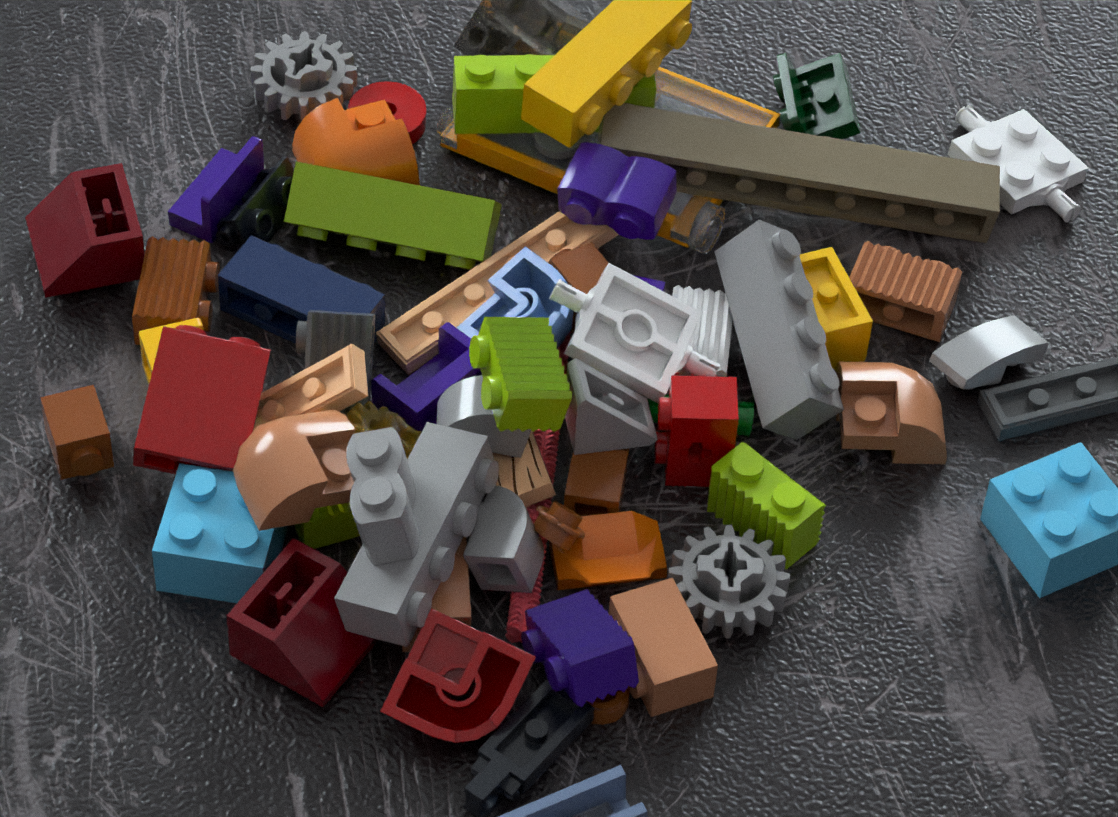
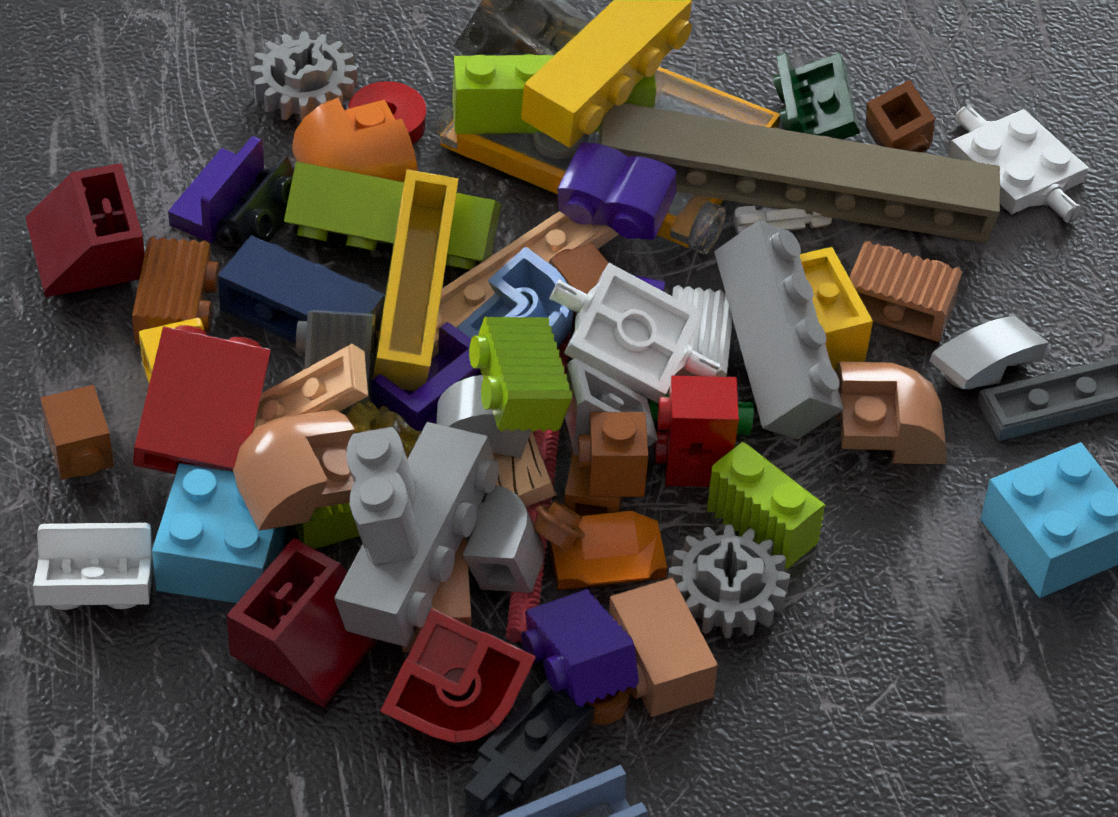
(93, 565): none -> white bracket
(415, 279): none -> yellow brick
(615, 454): none -> dark orange brick
(786, 219): none -> white axle
(900, 119): none -> dark orange brick

